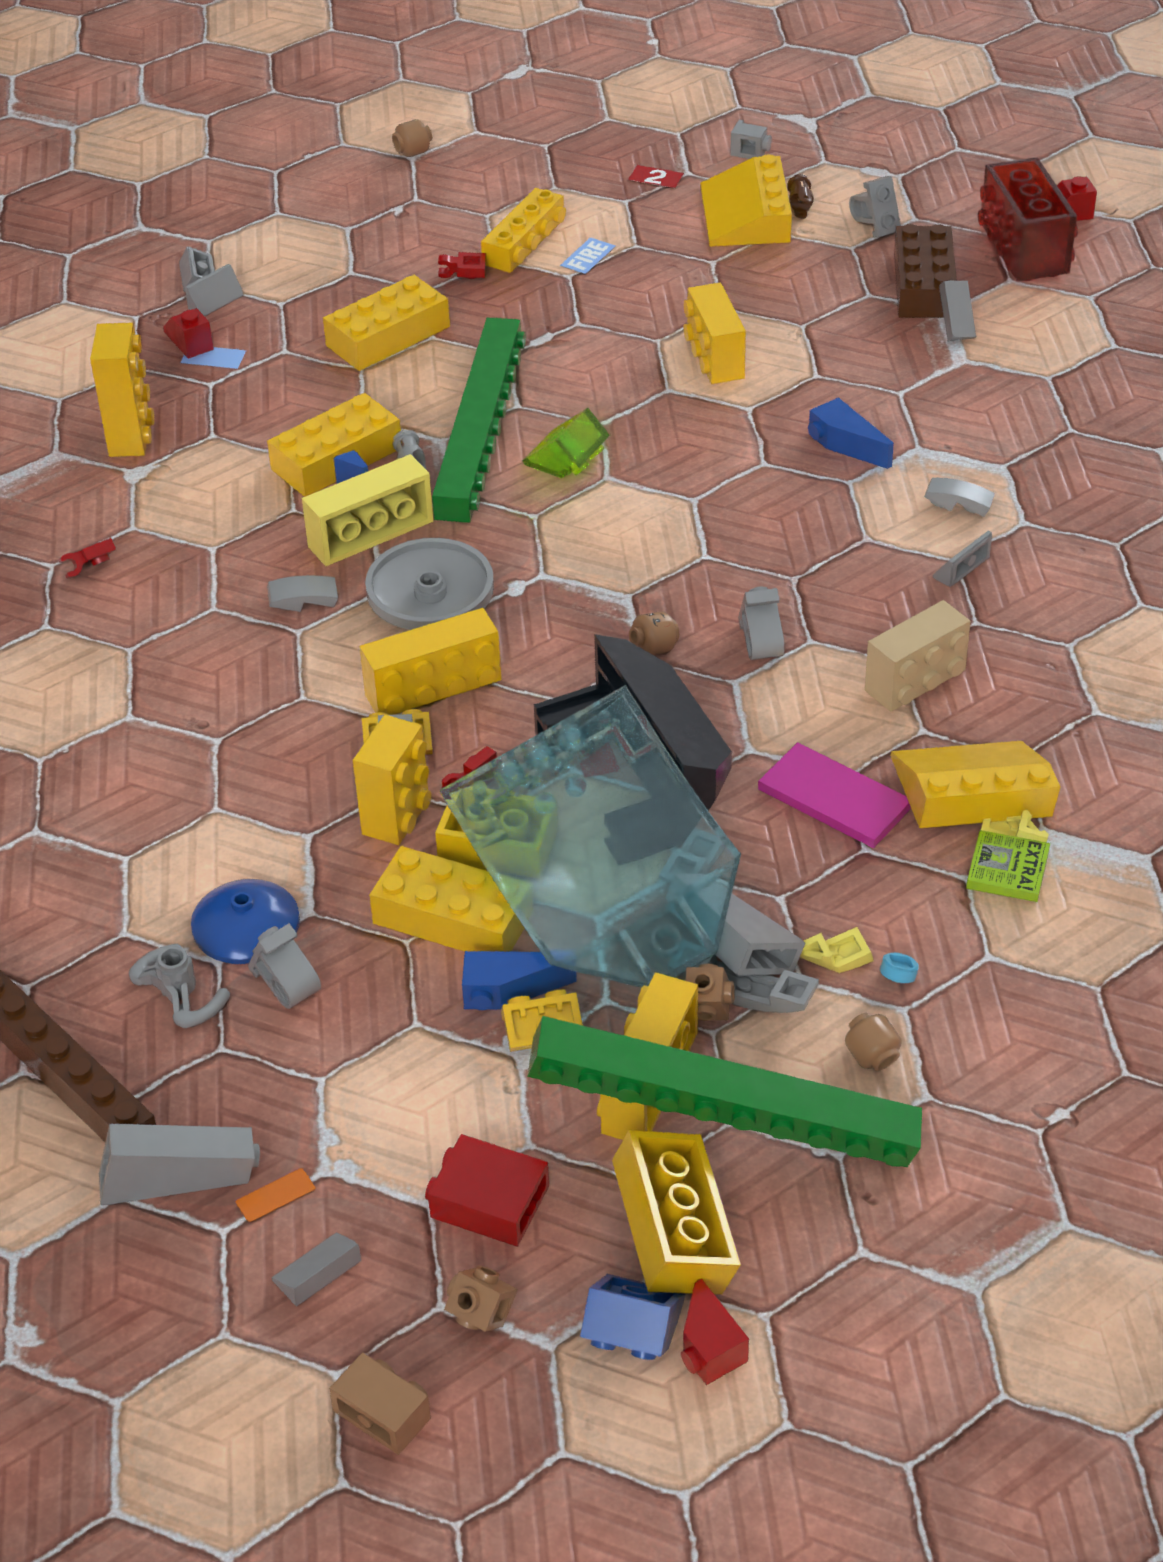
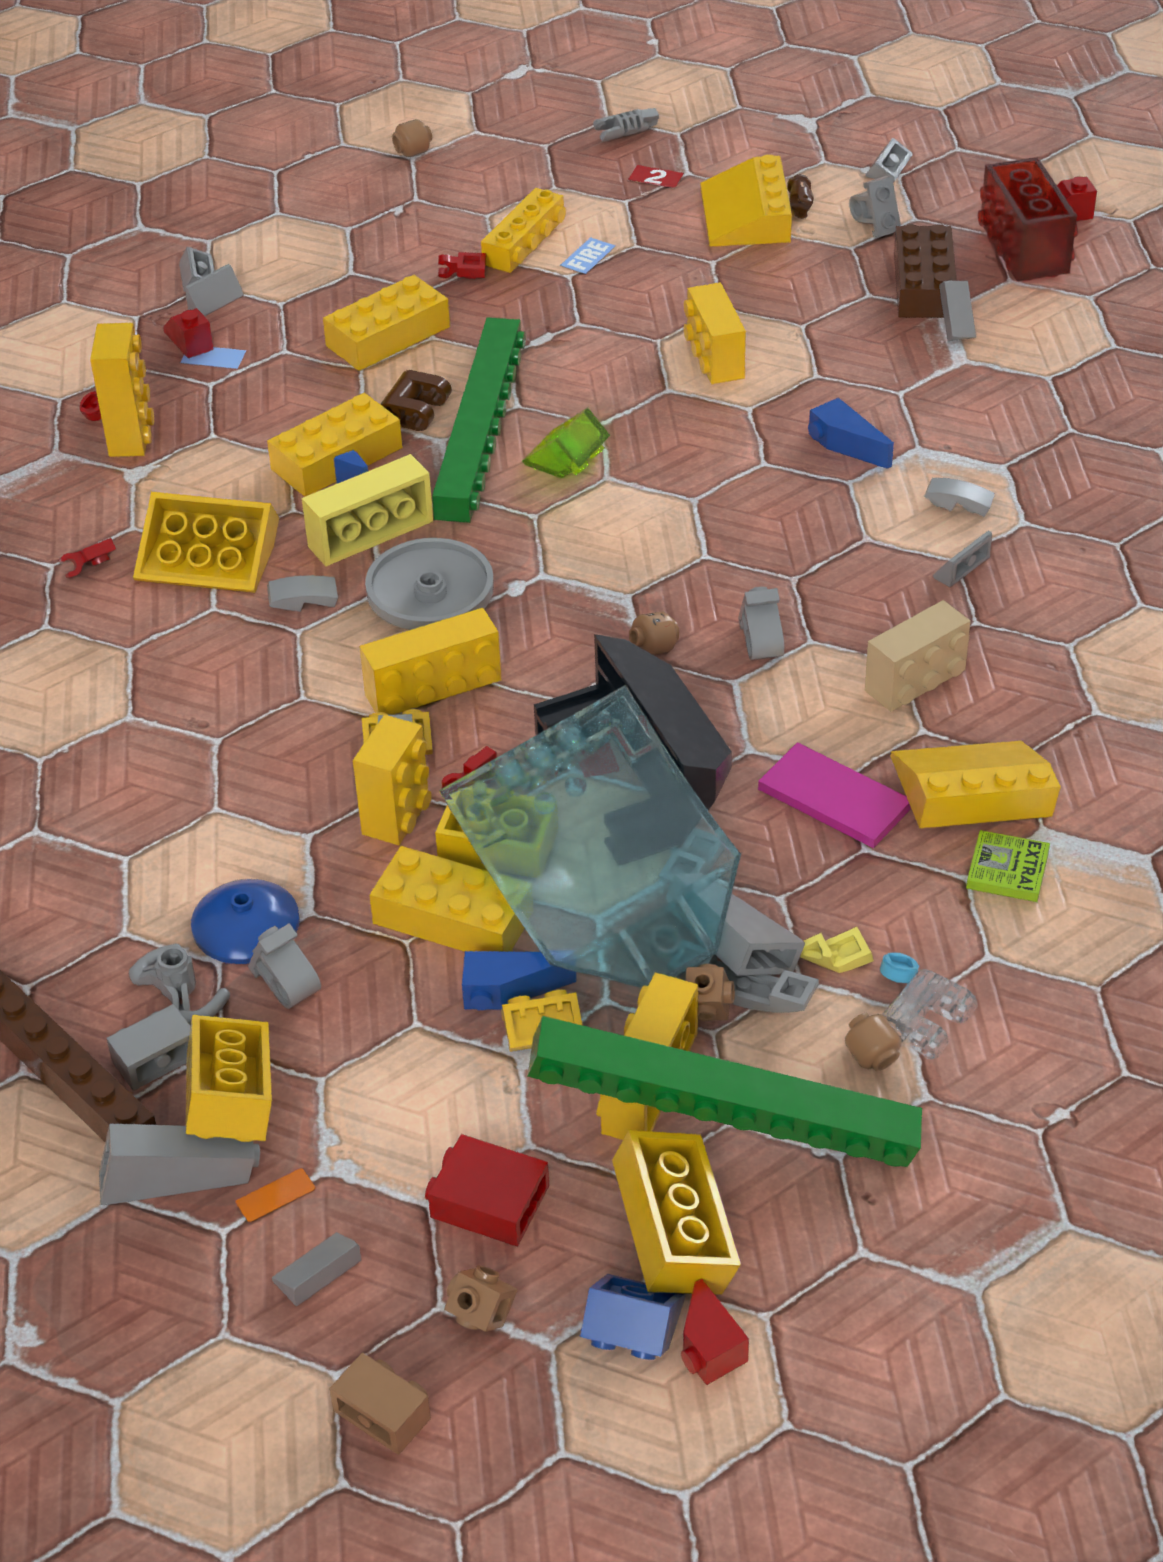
(90, 407): none -> red tile
(150, 1047): none -> light grey brick
(206, 542): none -> yellow slope
(228, 1079): none -> yellow brick
(410, 401): none -> reddish brown connector
(411, 446): light grey piece -> none
(626, 123): none -> light grey hinge
(749, 140): light grey brick -> none
(890, 161): none -> light grey slope
(925, 993): none -> clear connector
(1016, 826): light yellow slope -> none

